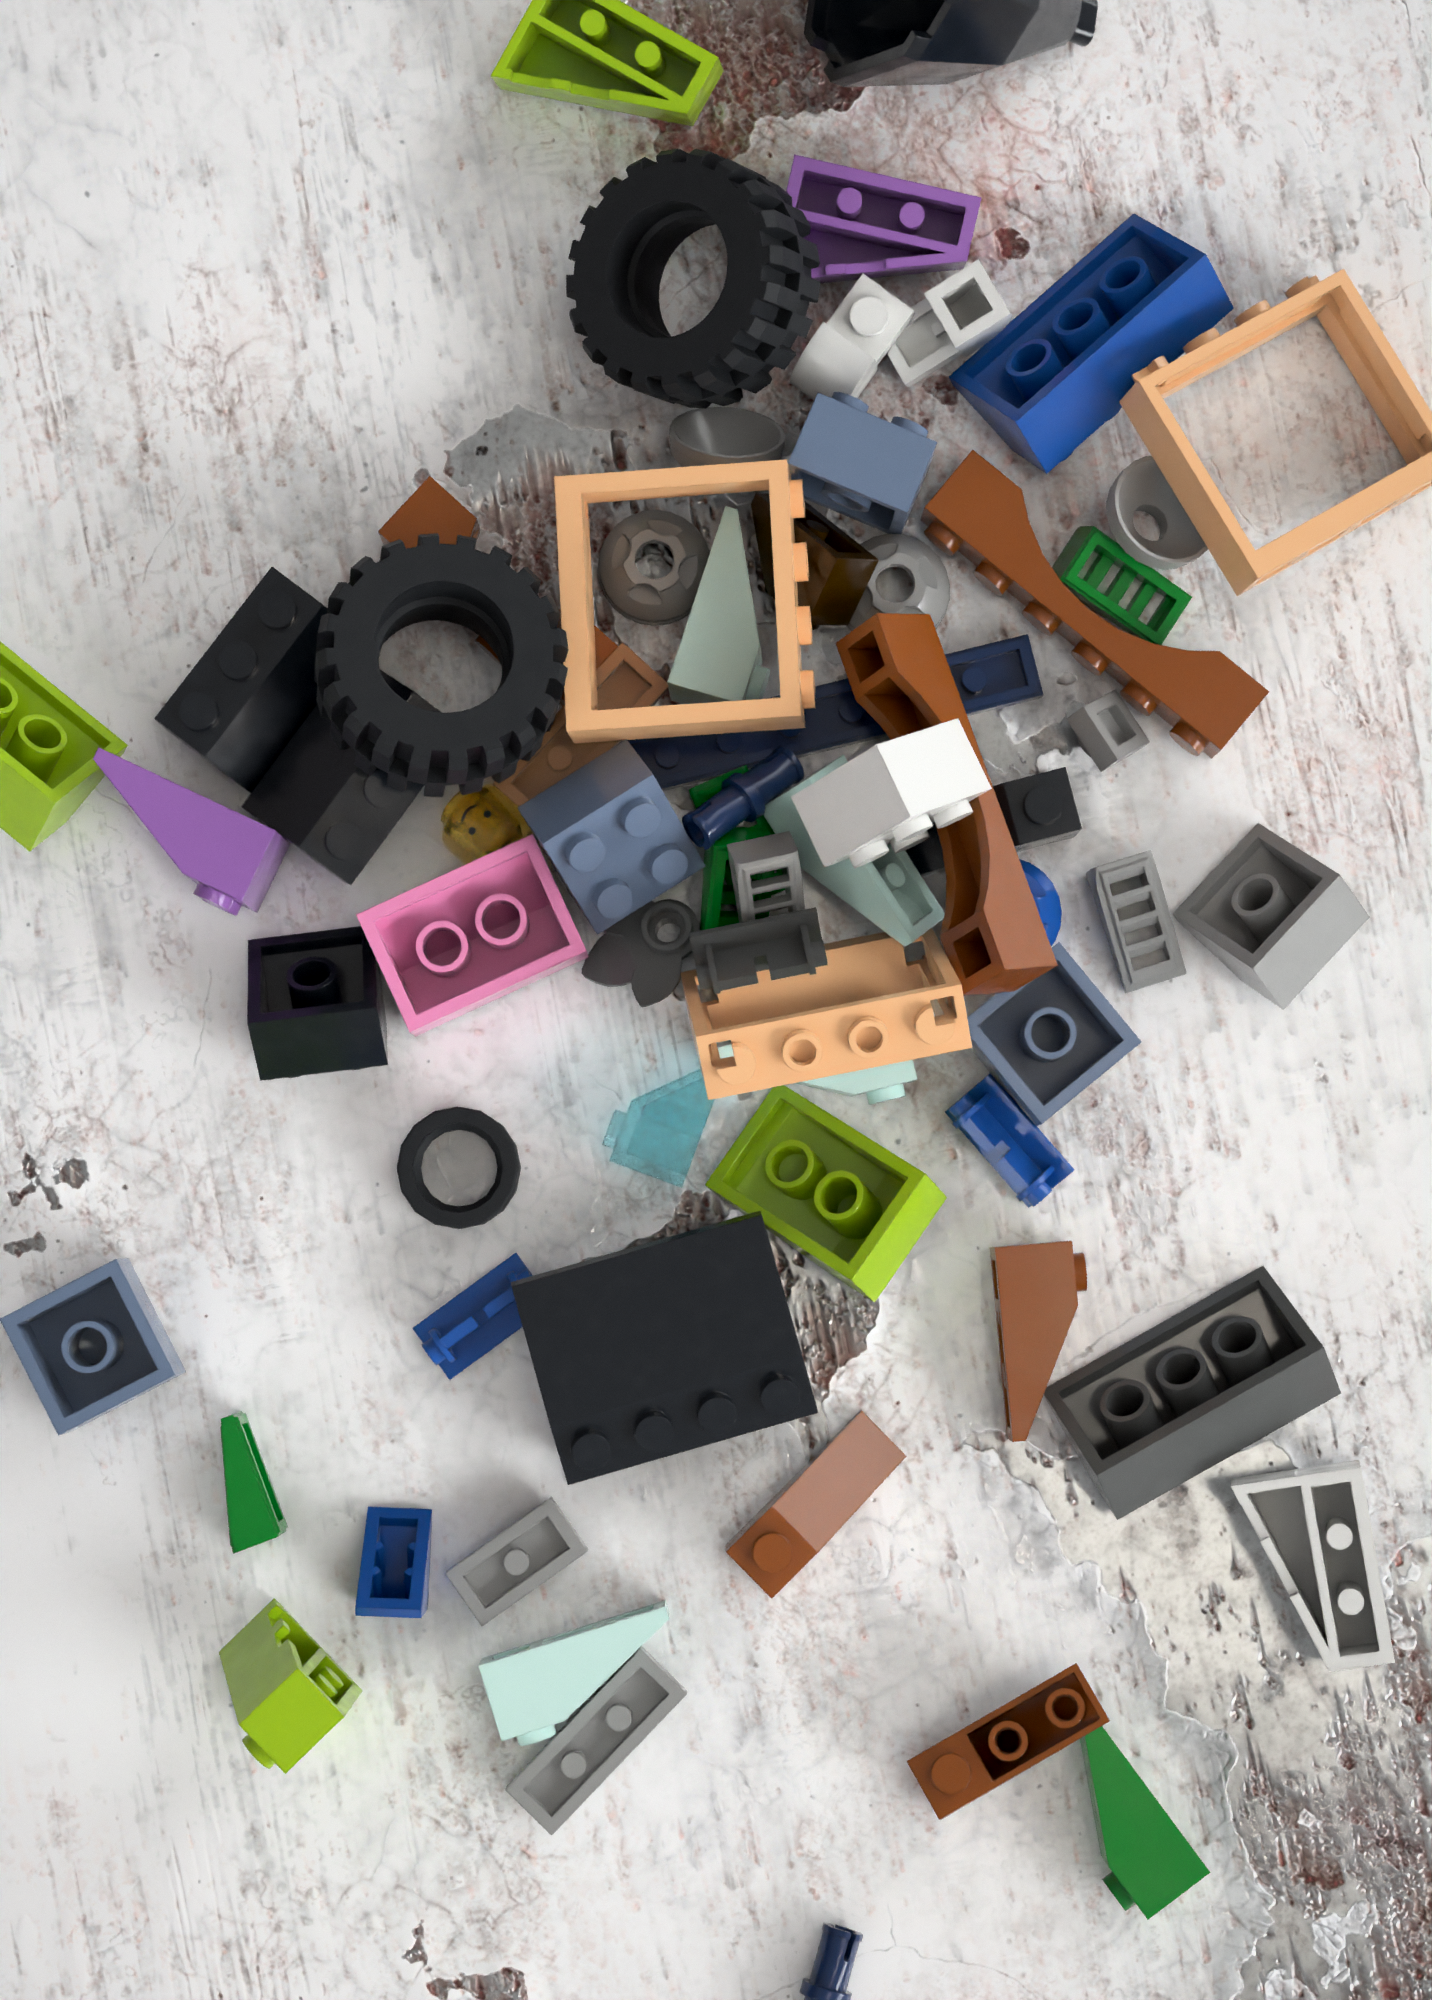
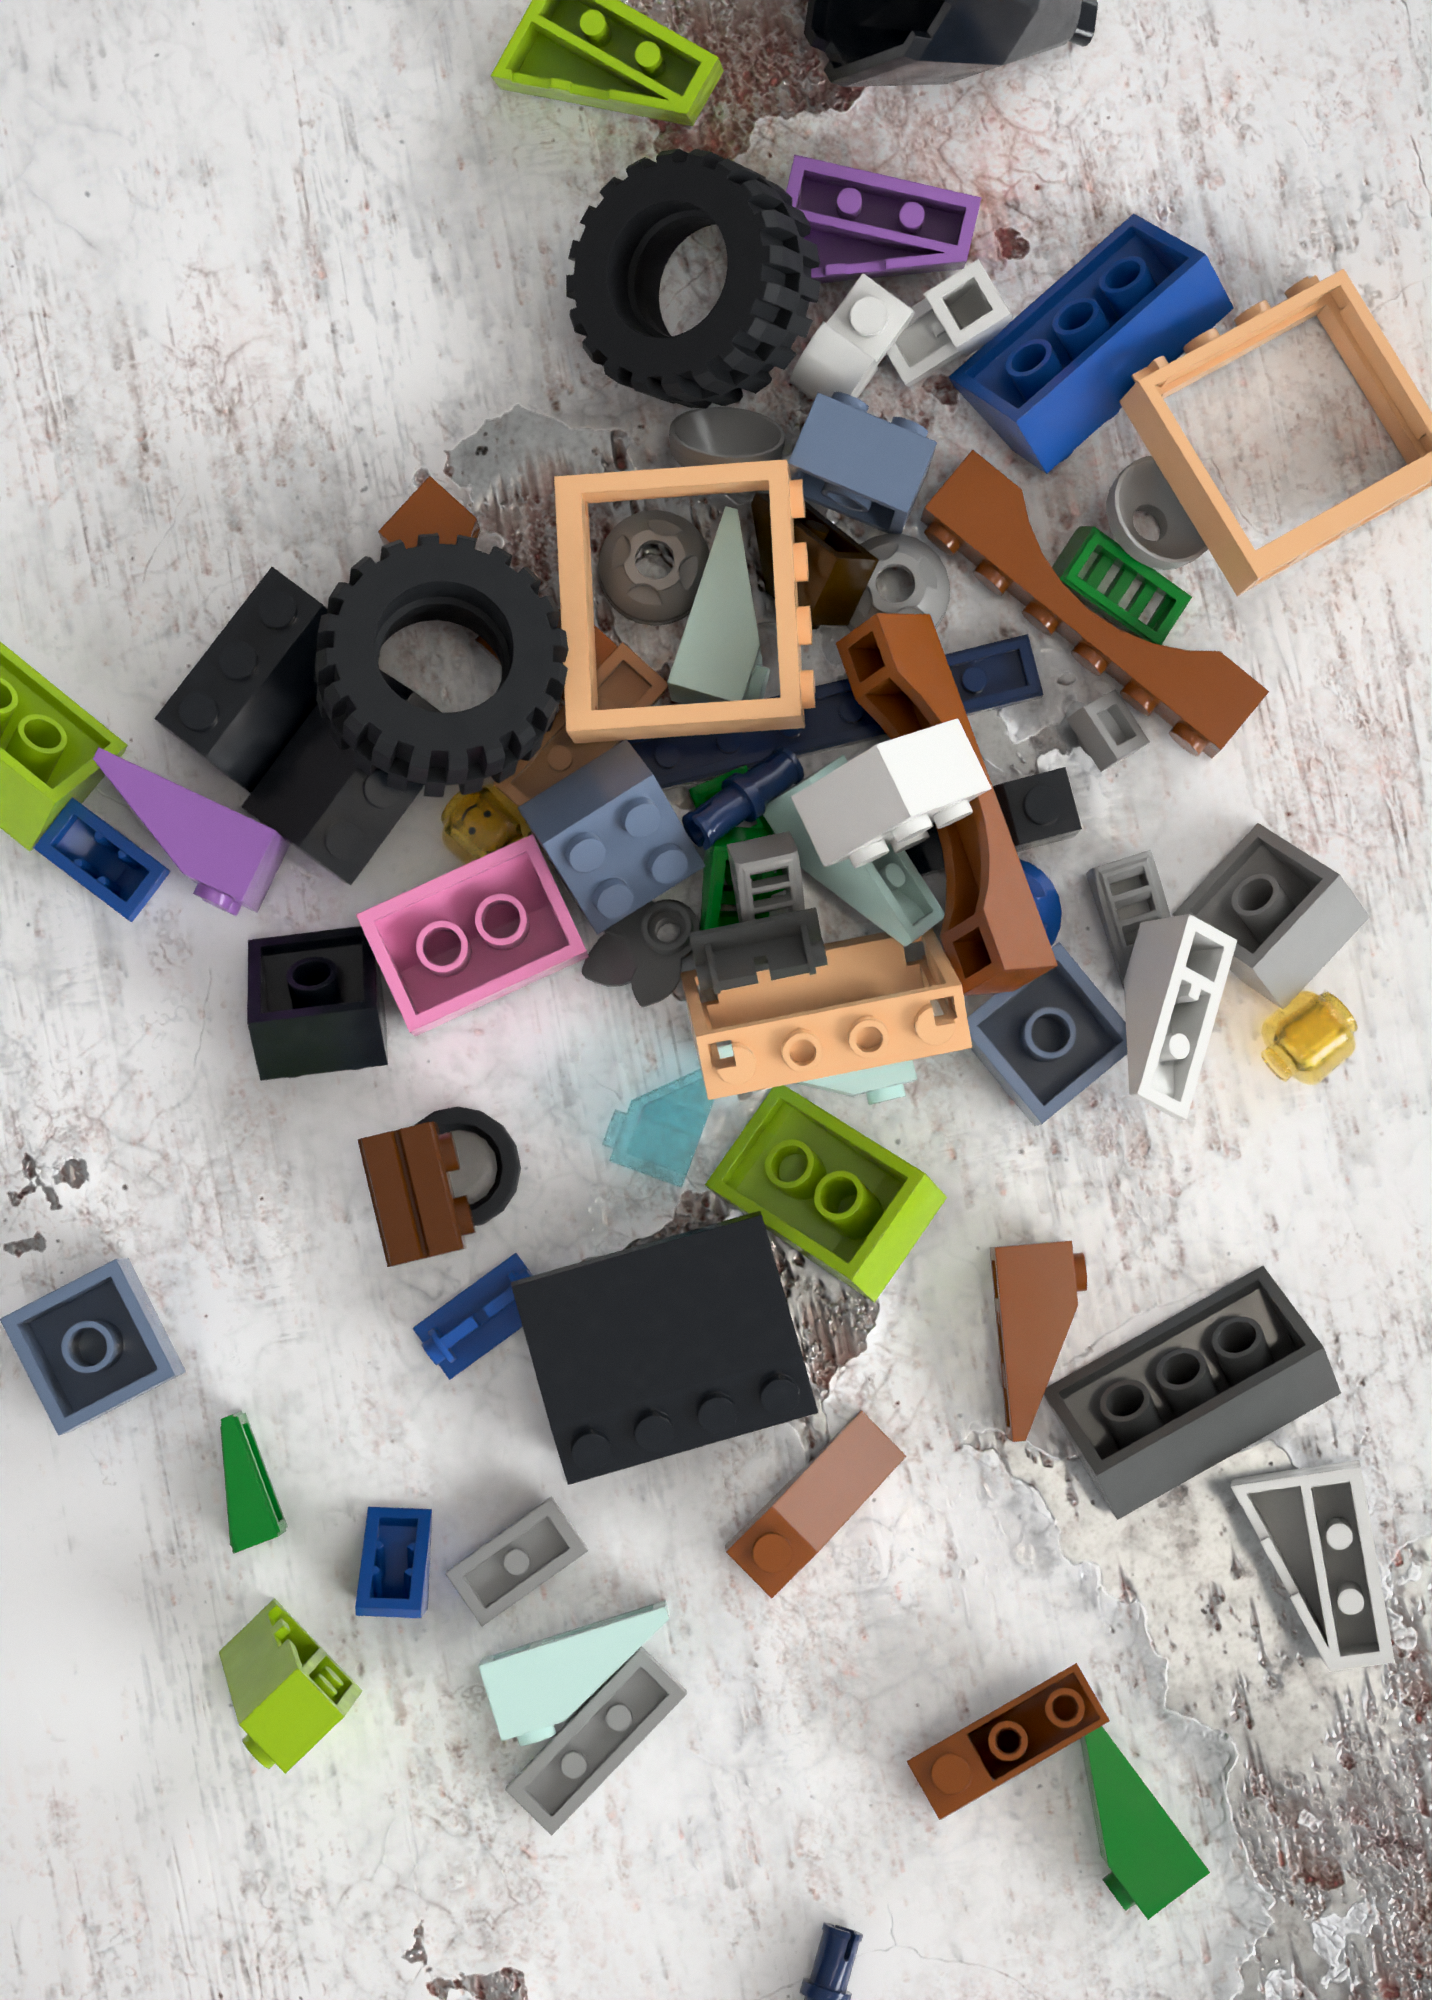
(102, 859): none -> blue slope
(415, 1193): none -> reddish brown brick
(1009, 1141): blue hinge -> none
(1172, 1007): none -> white slope
(1308, 1037): none -> clear yellow head

